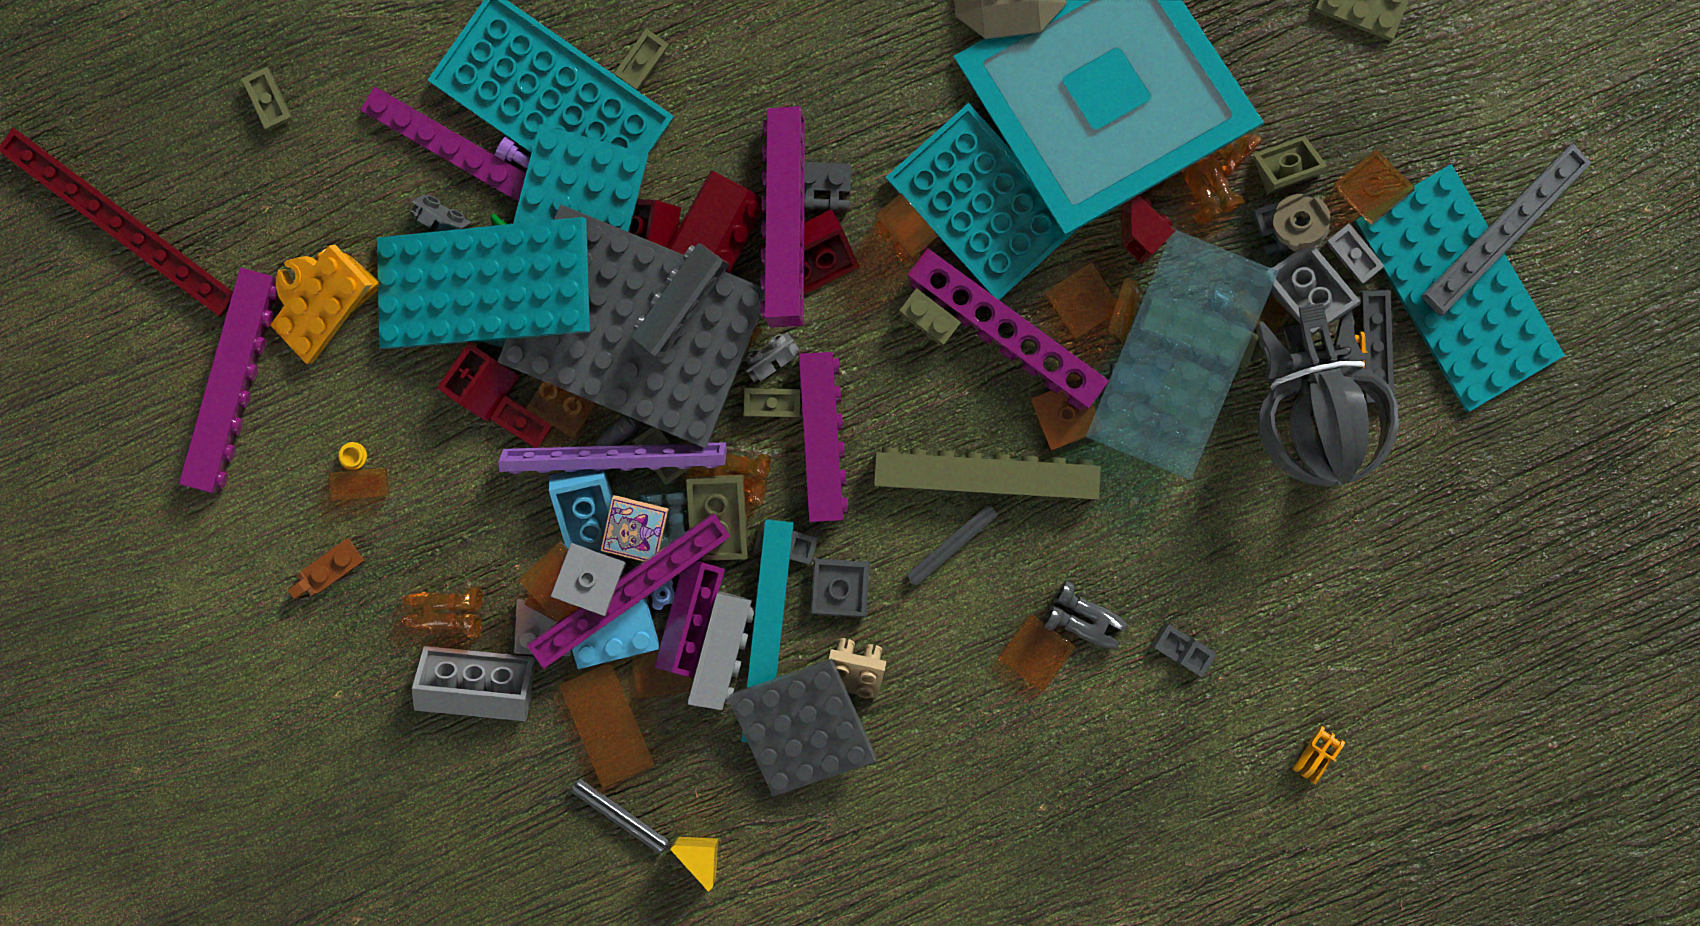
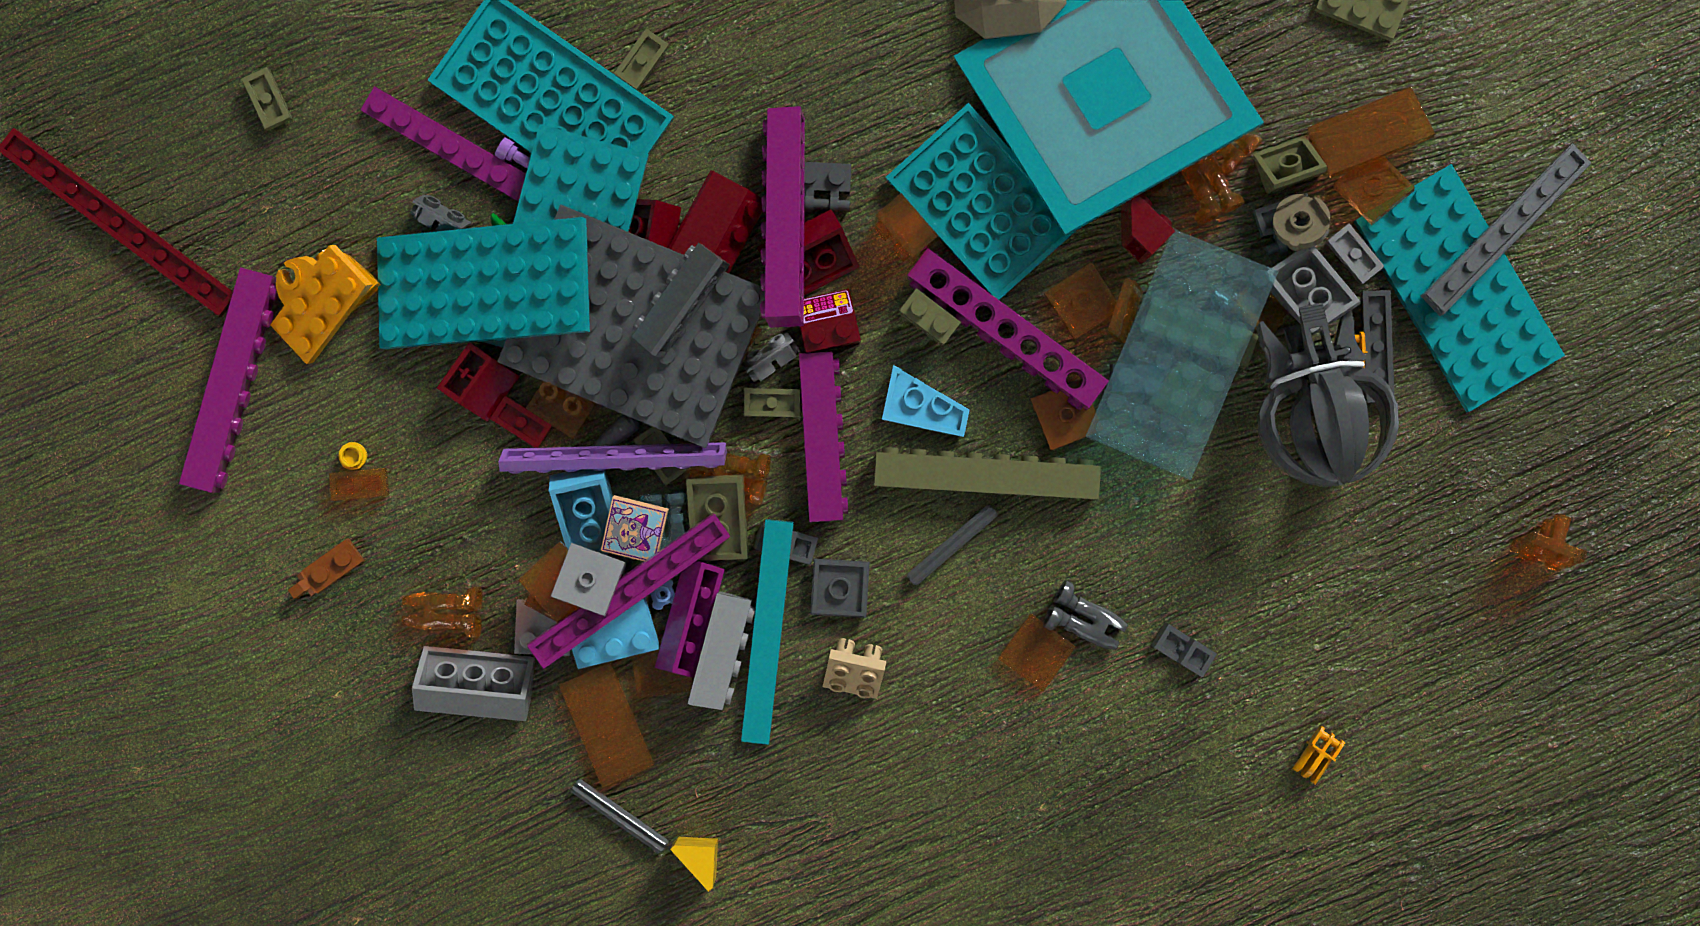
(802, 727): dark grey plate -> none
(829, 322): none -> dark red slope
(920, 406): none -> medium azure wing
(1371, 132): none -> clear orange tile
(1550, 545): none -> clear orange plate

